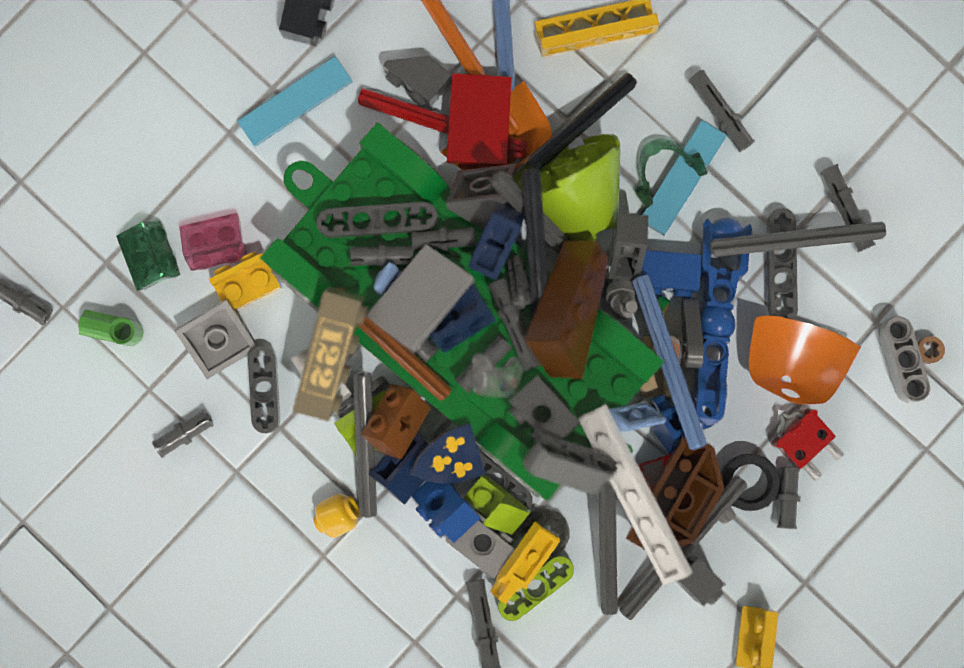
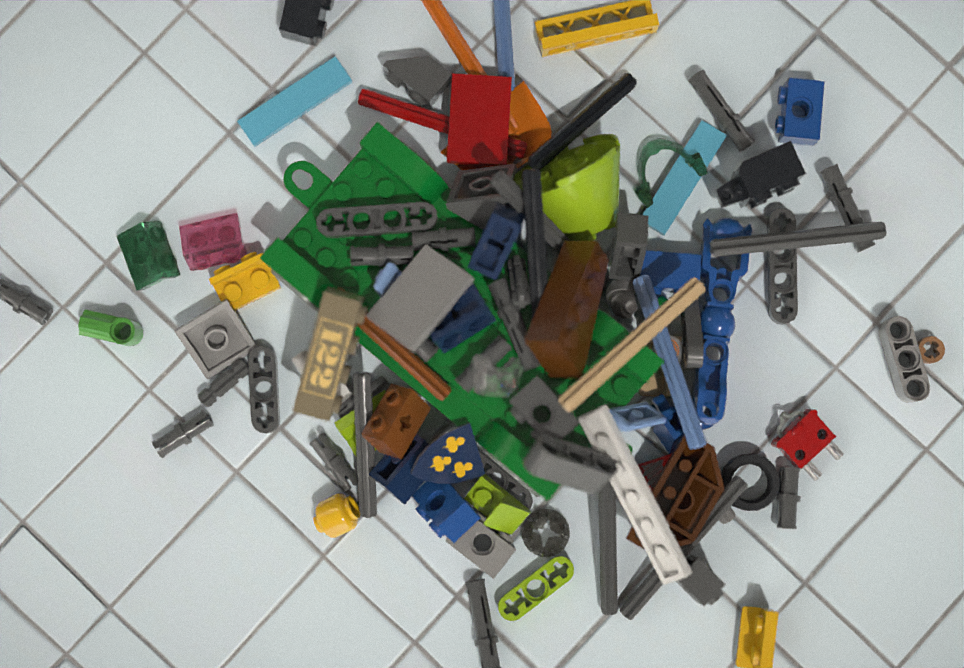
(223, 383): none -> dark grey axle
(334, 462): none -> dark grey pin
(524, 562): yellow hinge -> none
(631, 344): none -> tan axle
(762, 176): none -> black hinge
(805, 353): orange piece -> none
(807, 95): none -> blue brick

